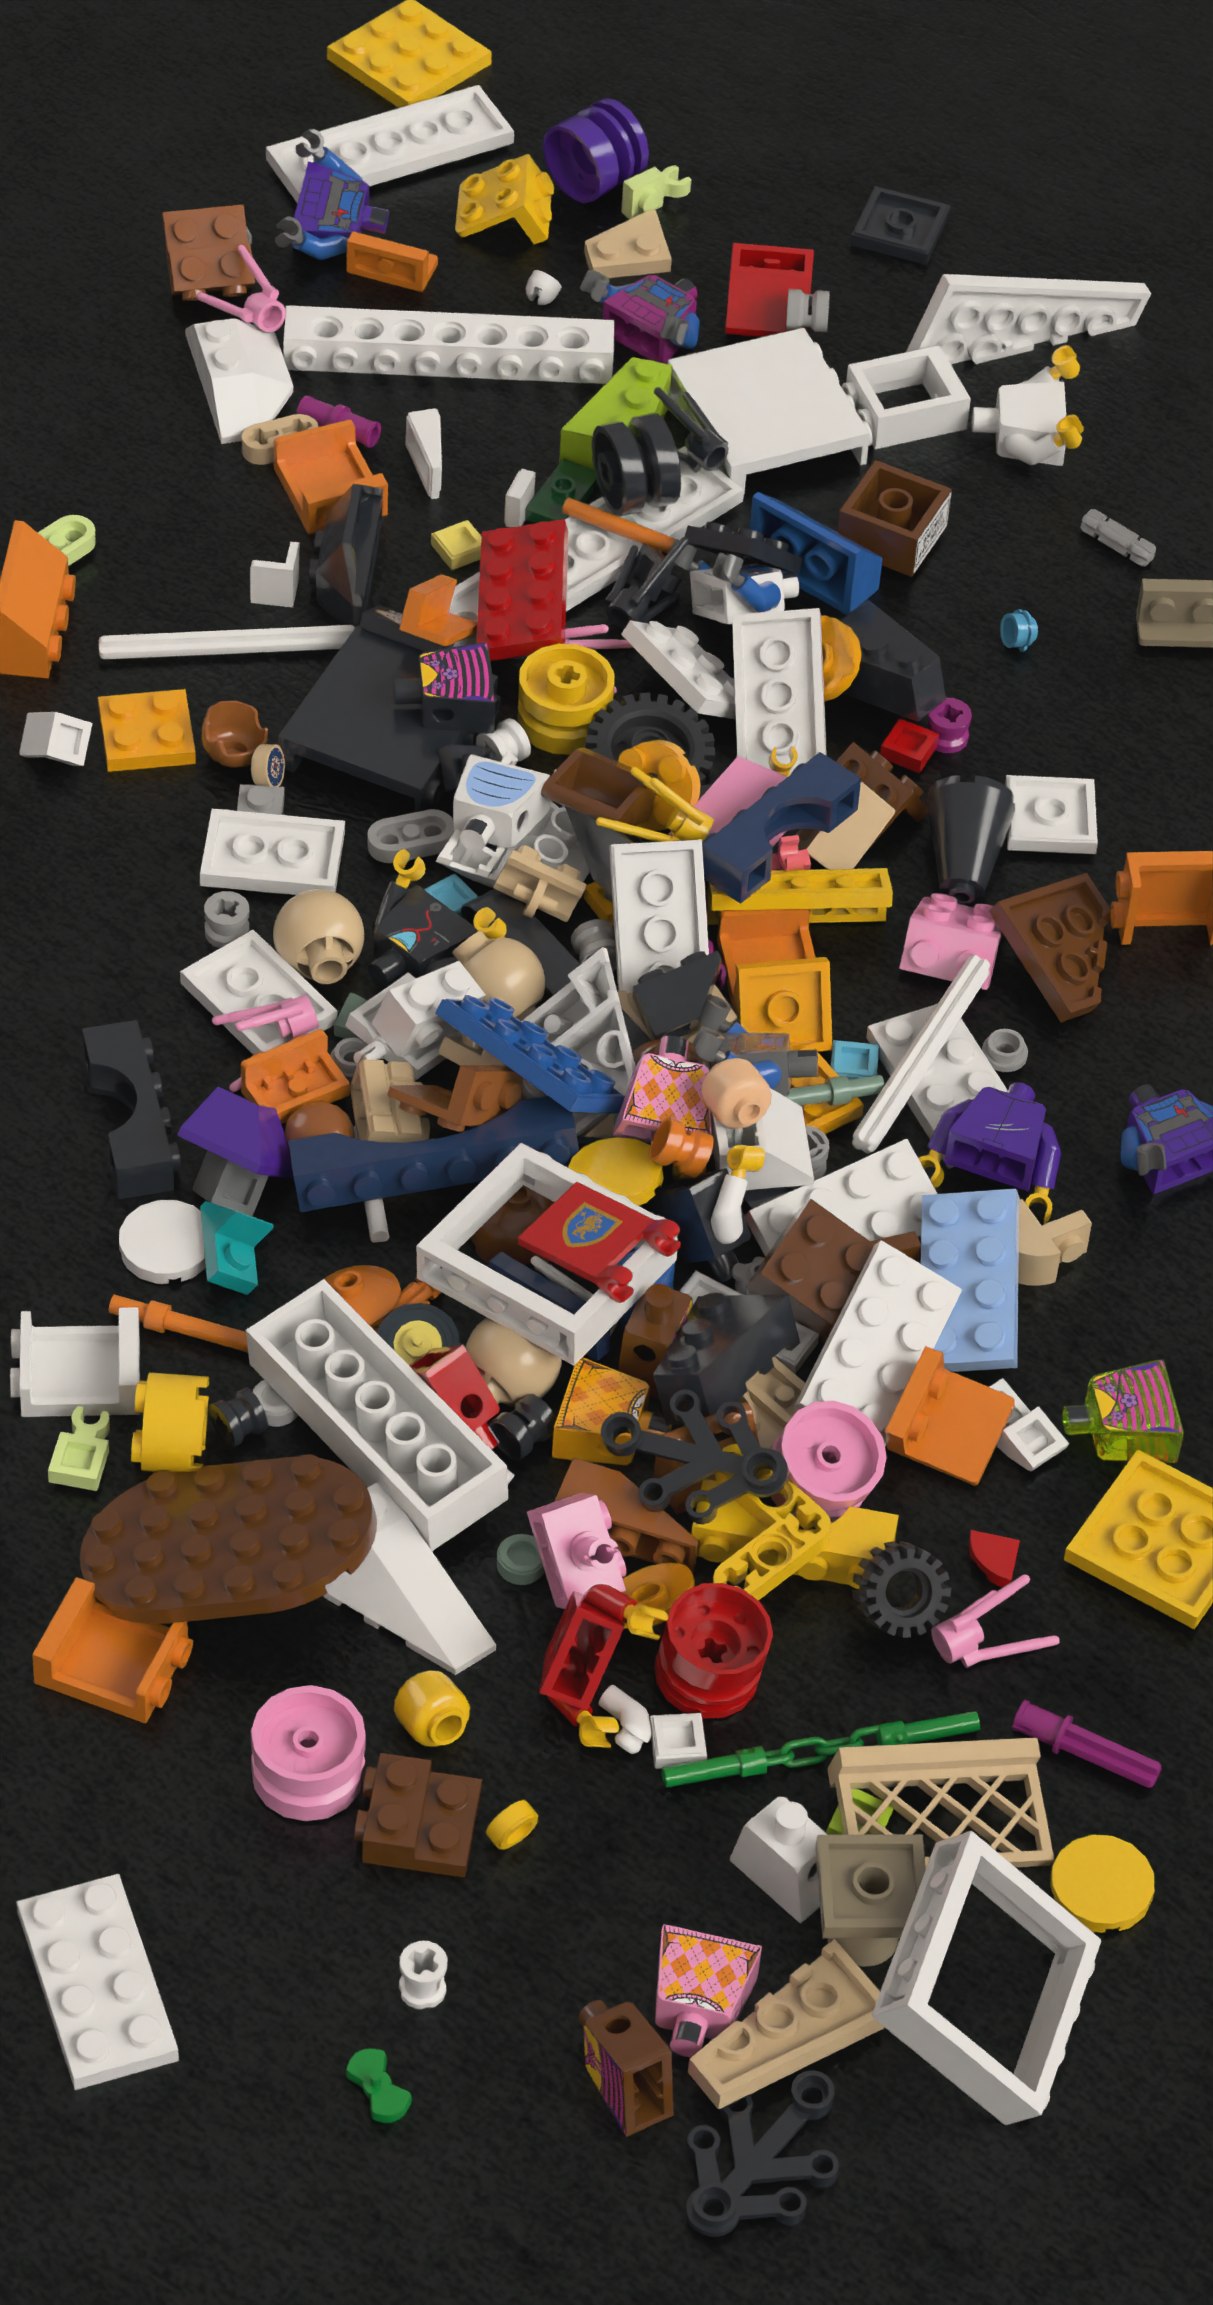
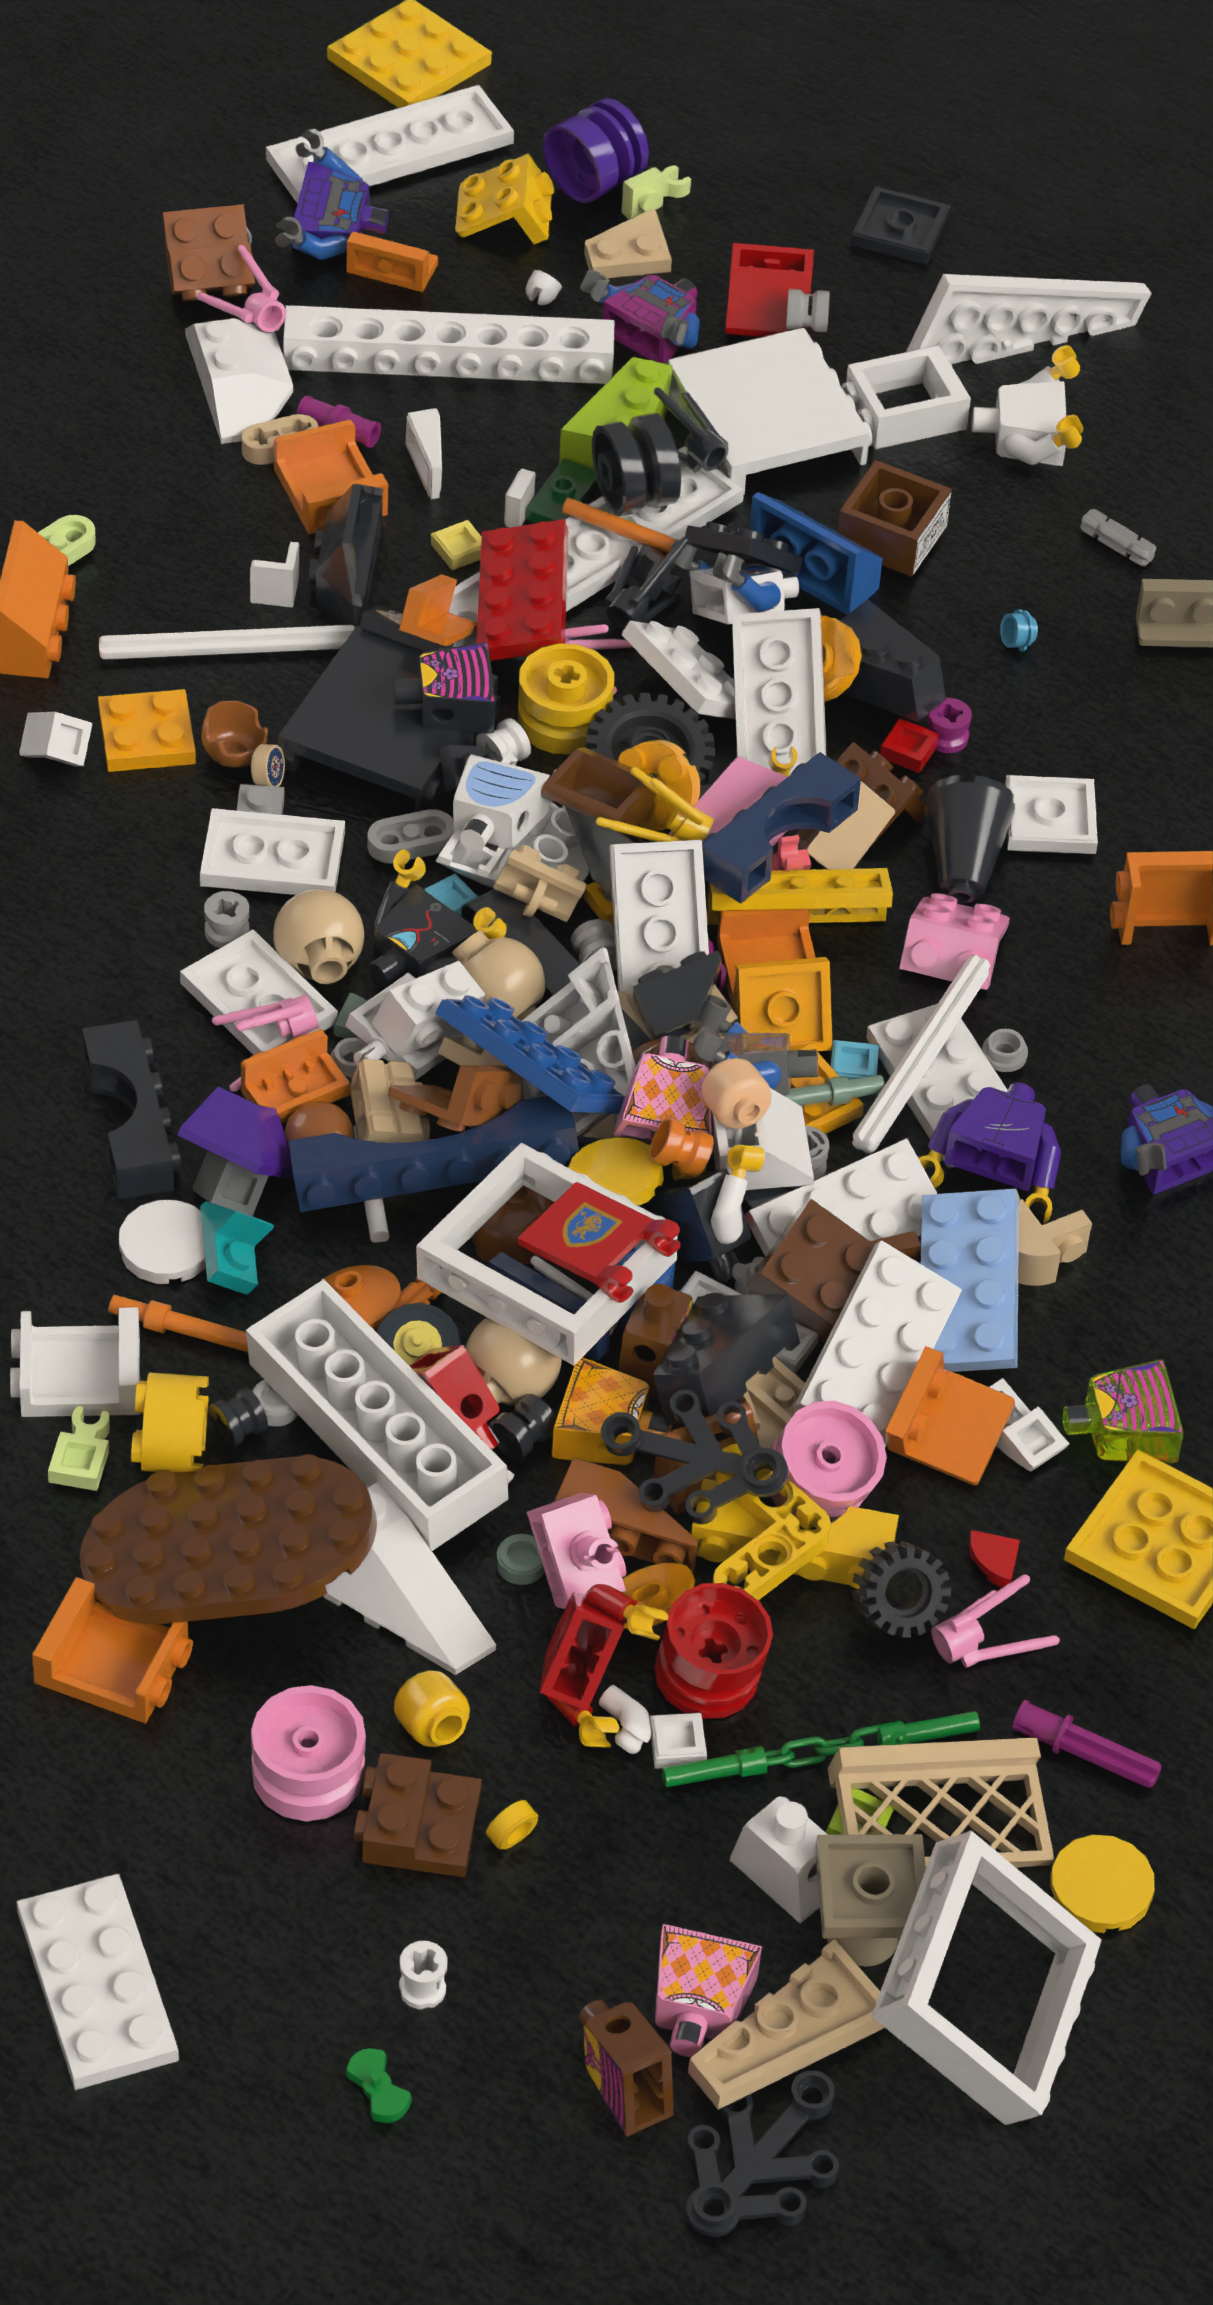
(1059, 941): reddish brown plate -> none

